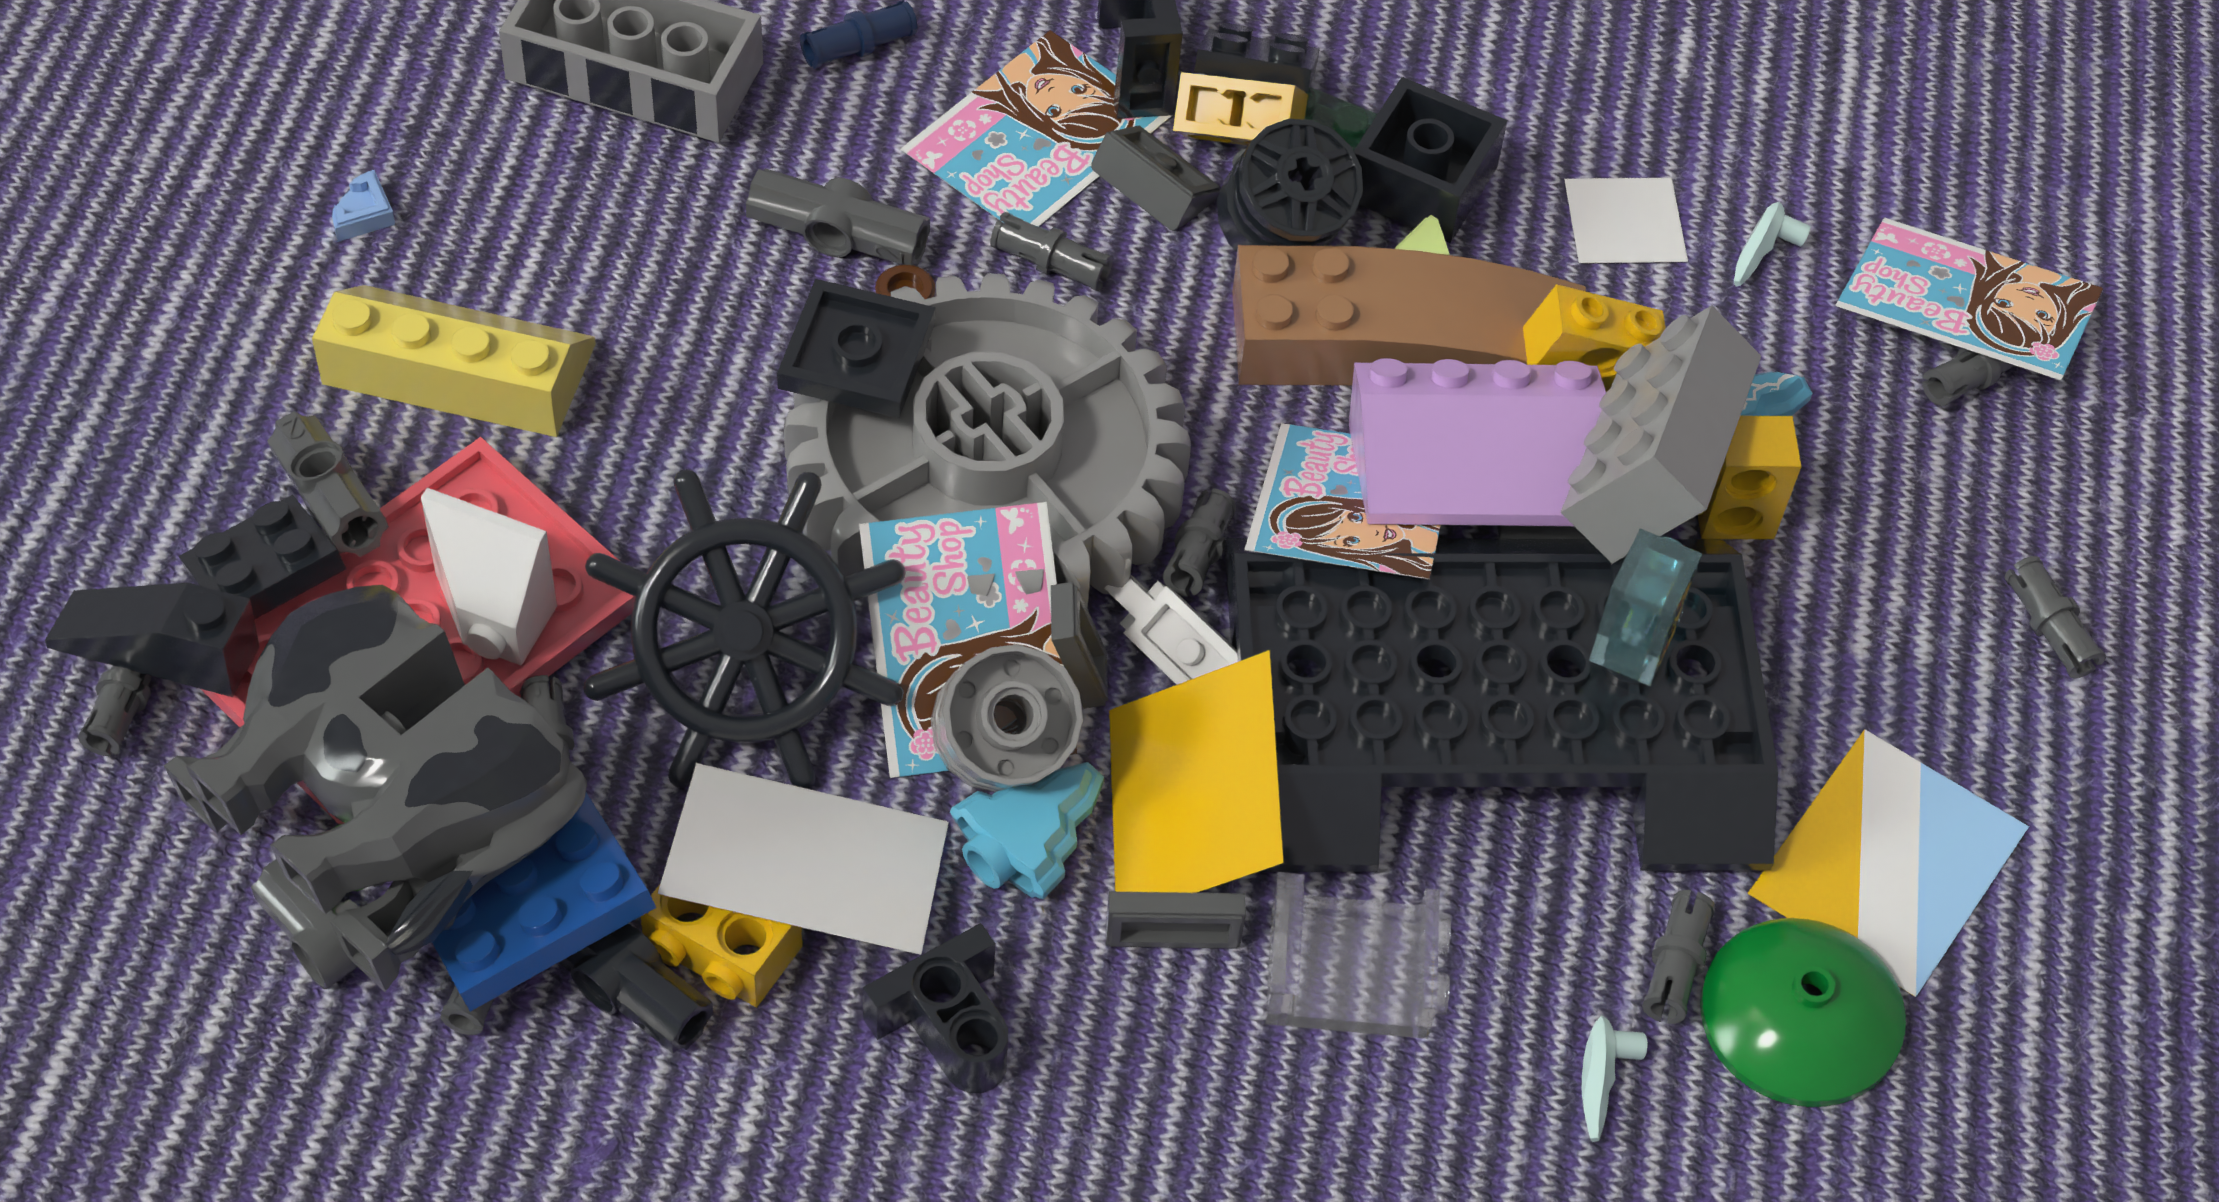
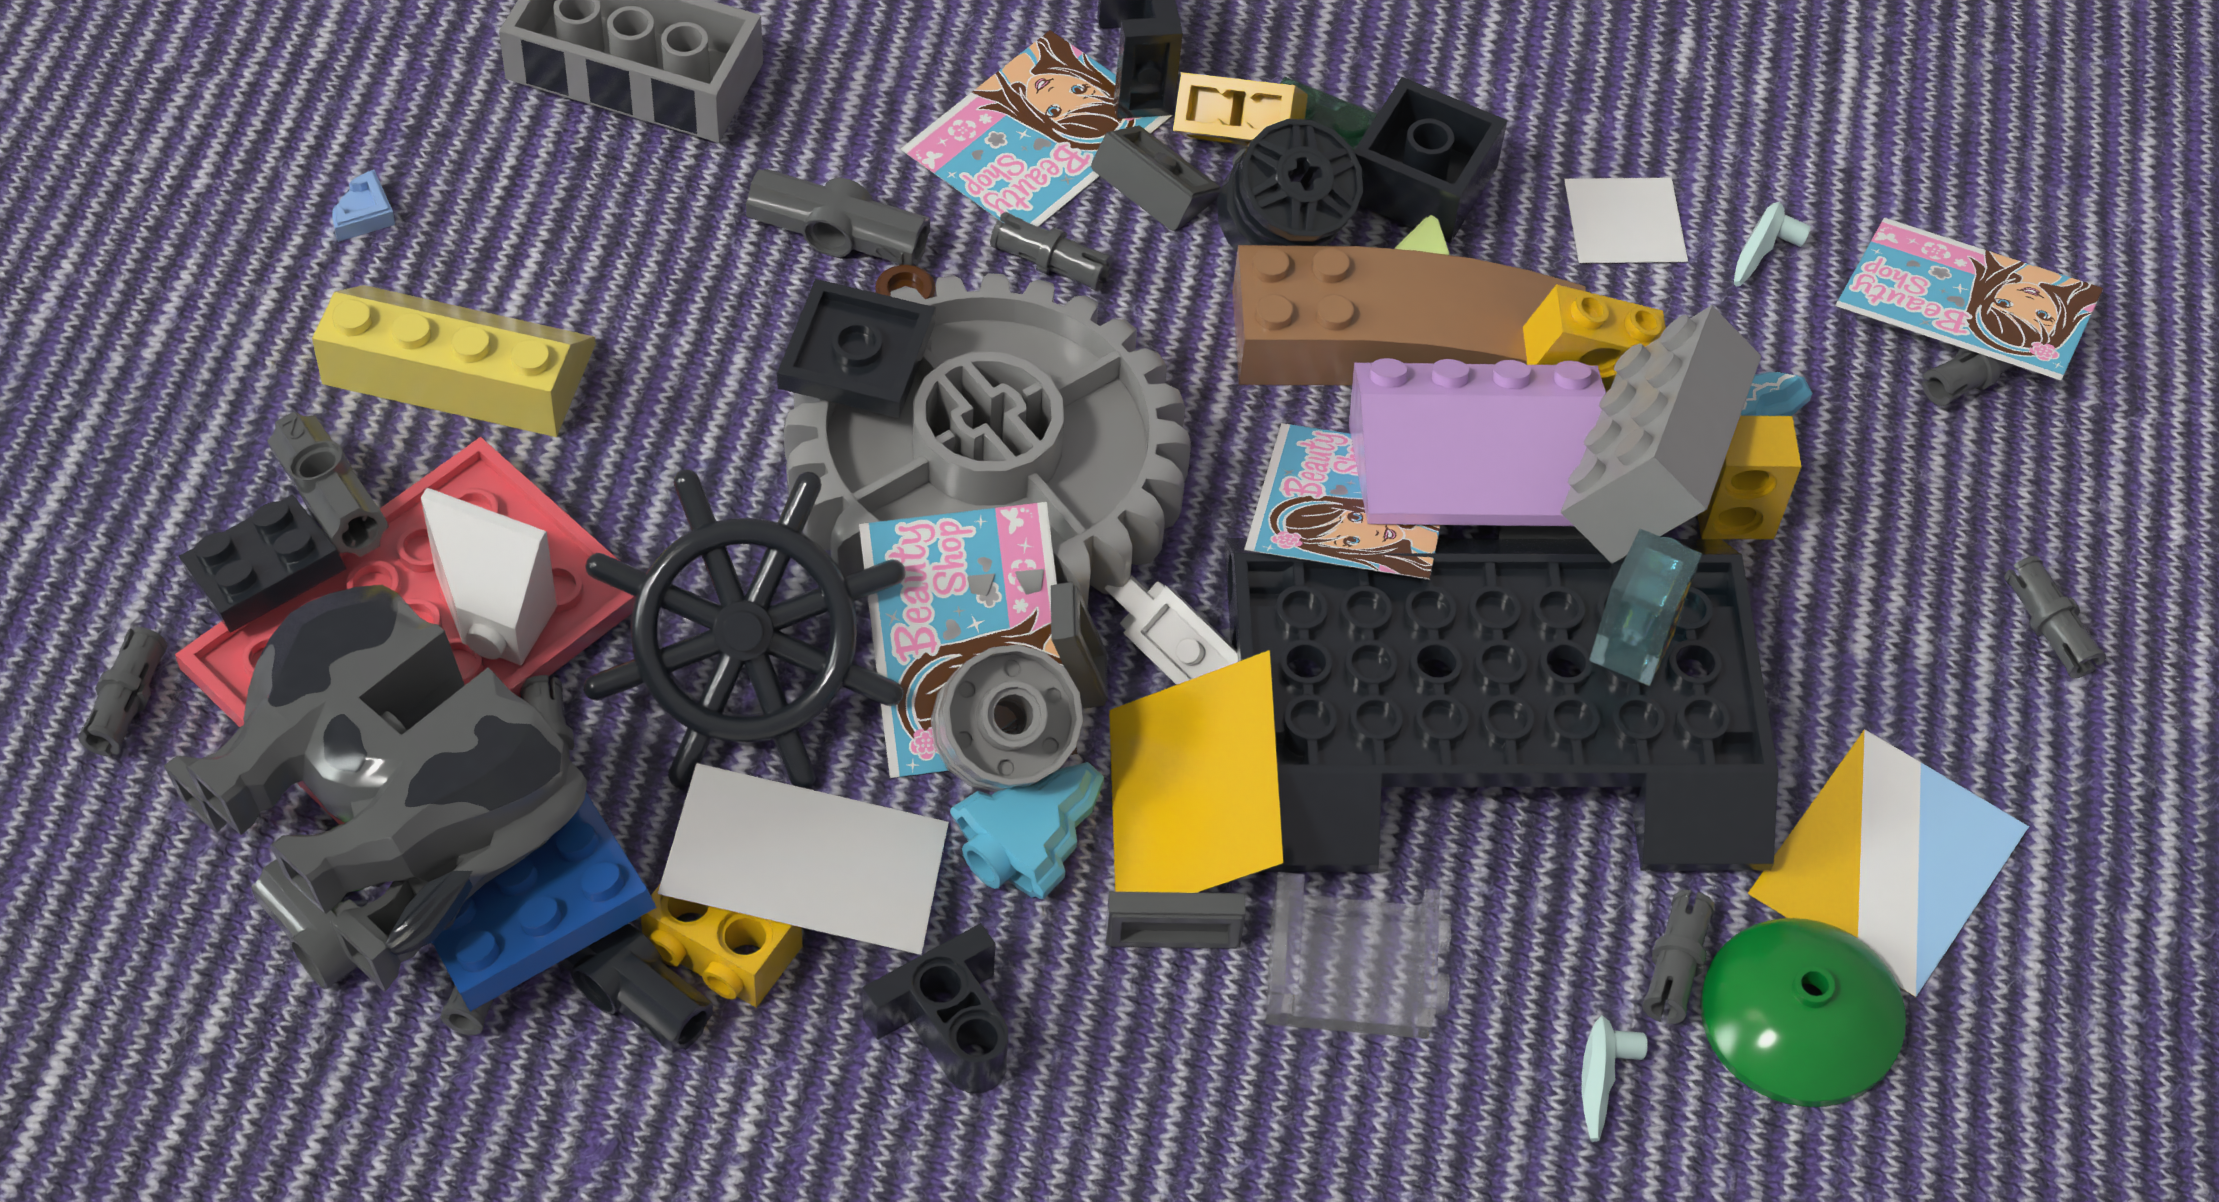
(163, 632): black slope -> none
(858, 34): dark blue pin -> none
(1199, 542): dark grey pin -> none
(1239, 55): black plate -> none

